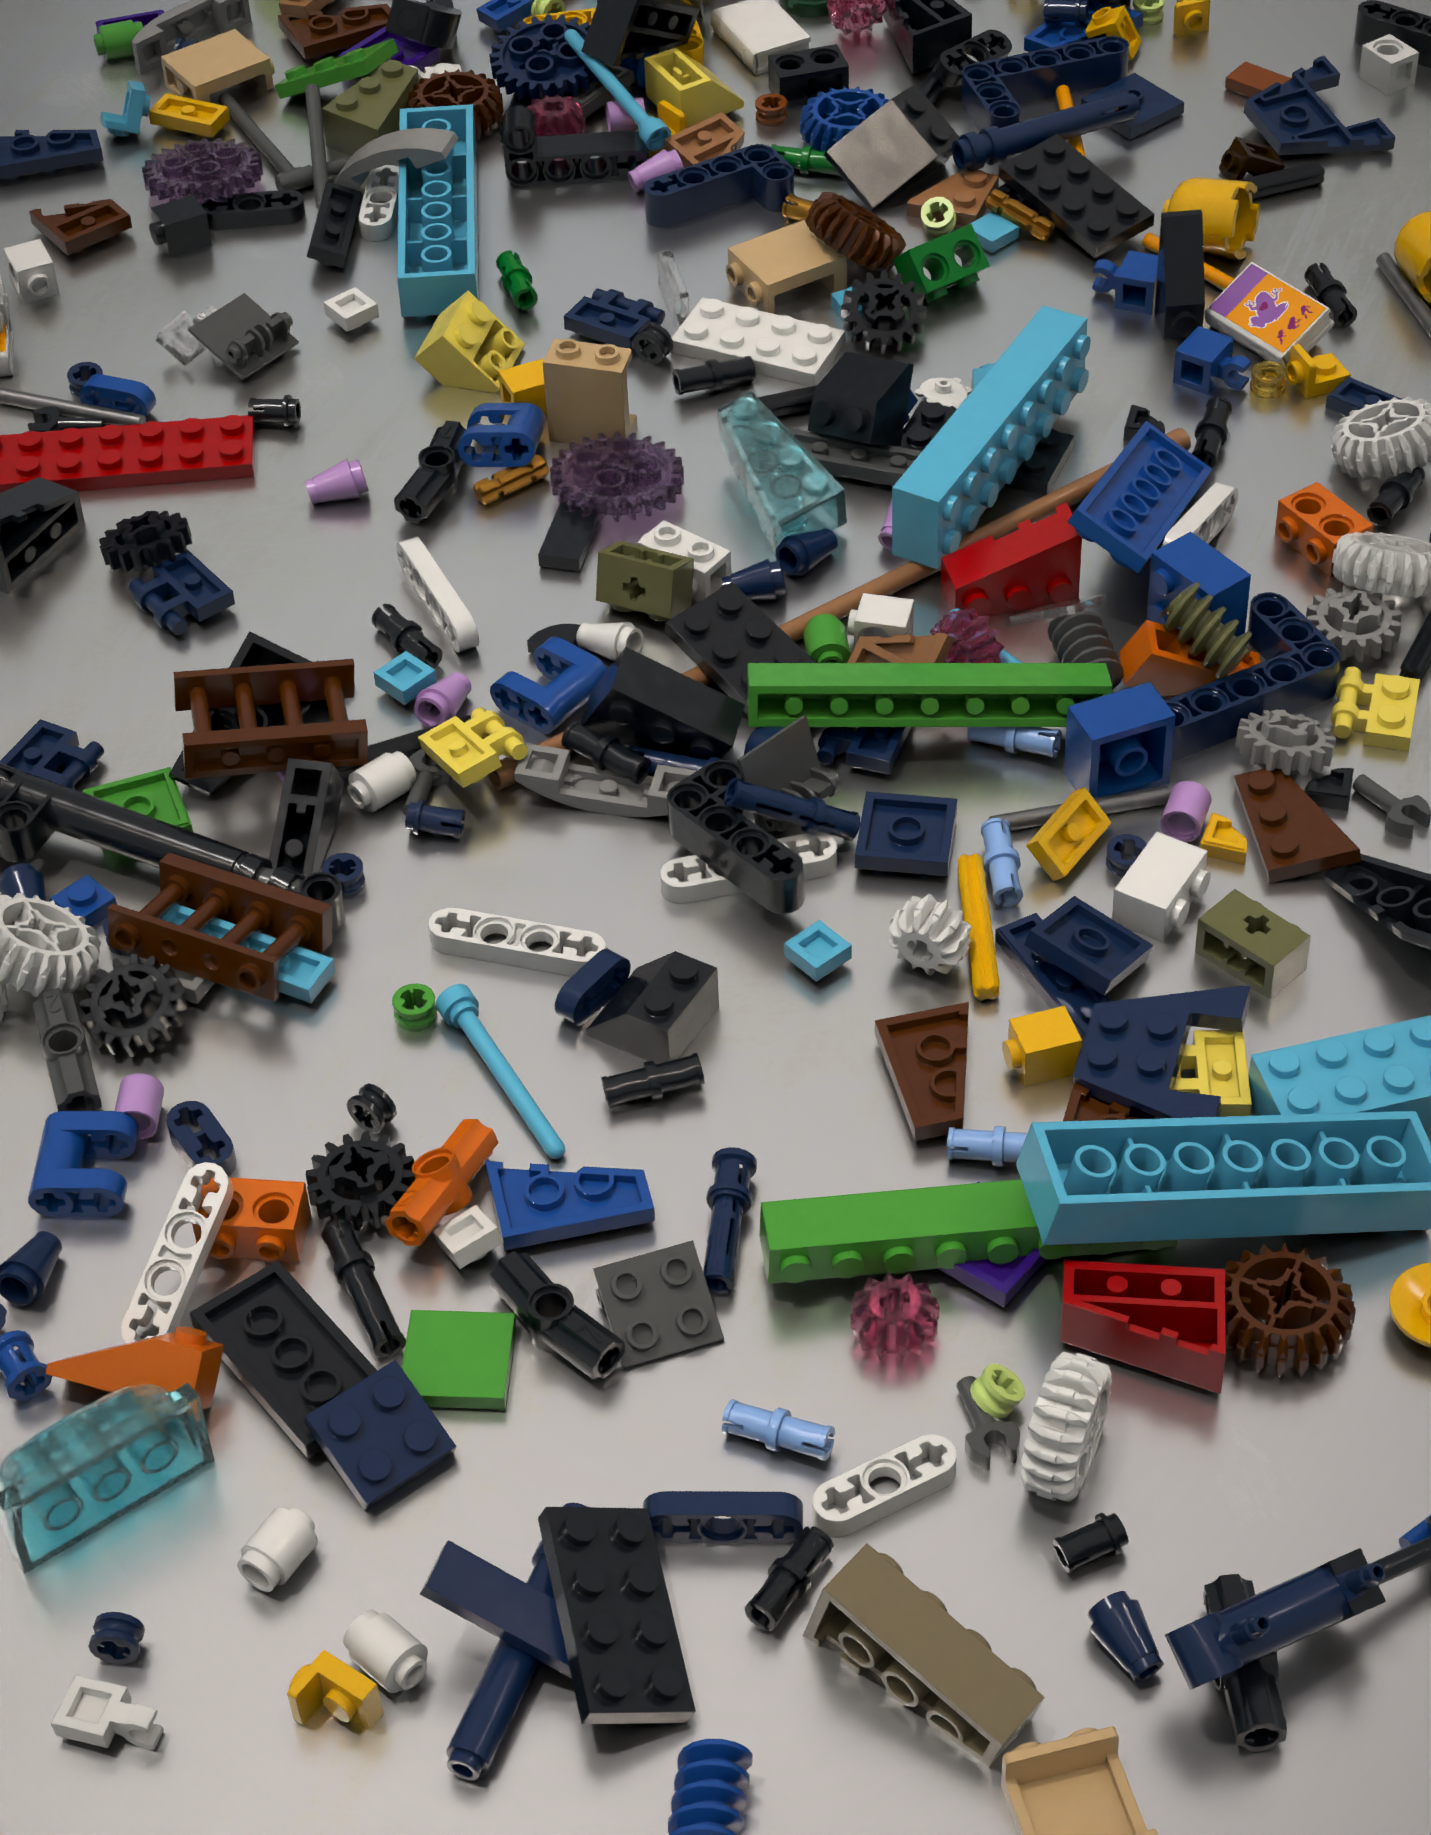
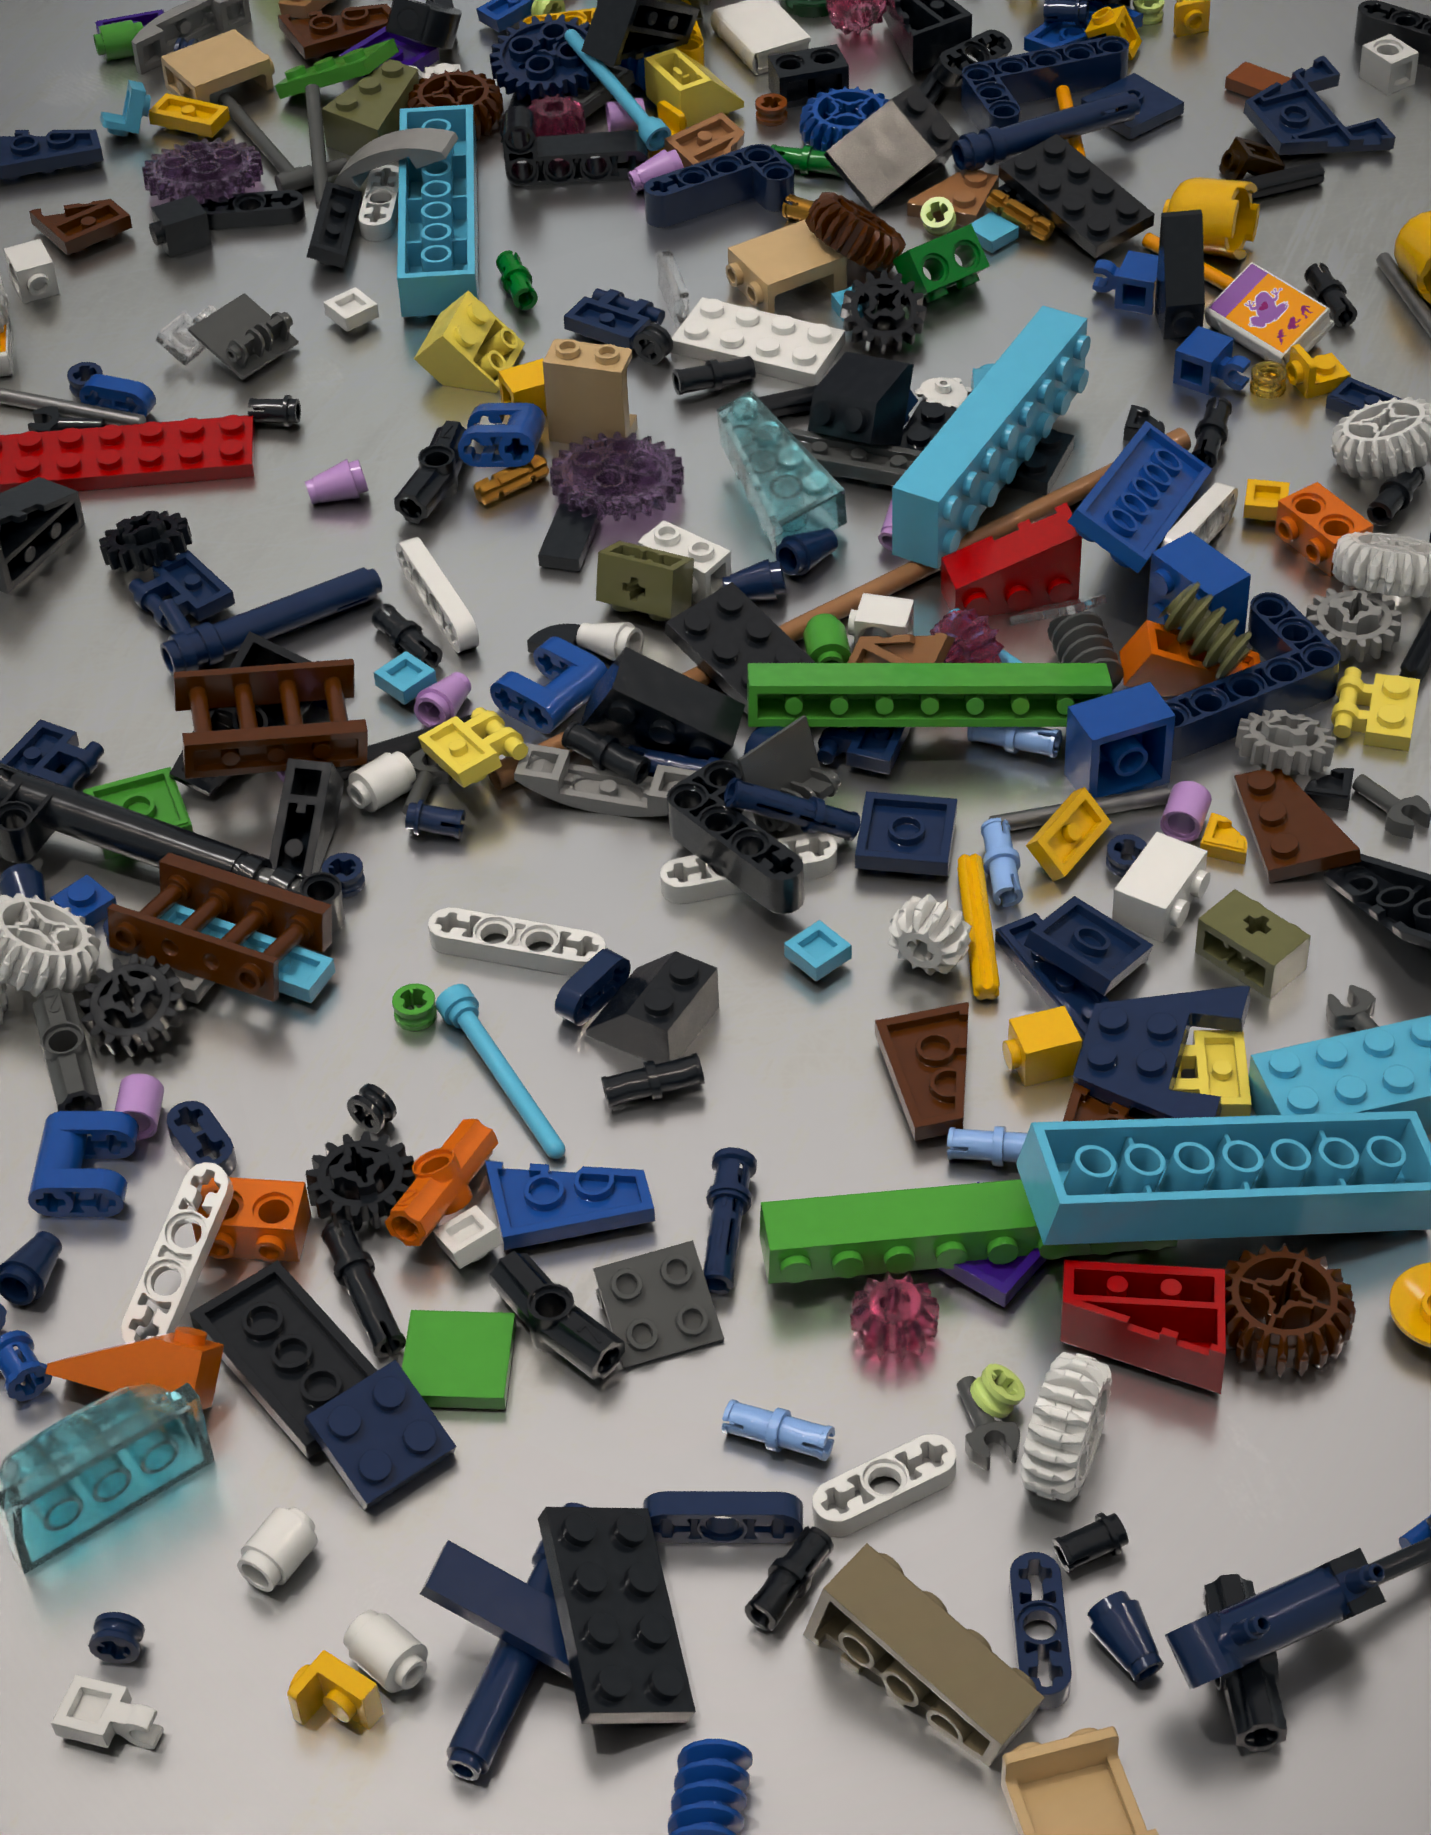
(212, 642): none -> dark blue cylinder
(1050, 1609): none -> dark blue beam
(1263, 498): none -> yellow plate
(1357, 1015): none -> dark grey bar

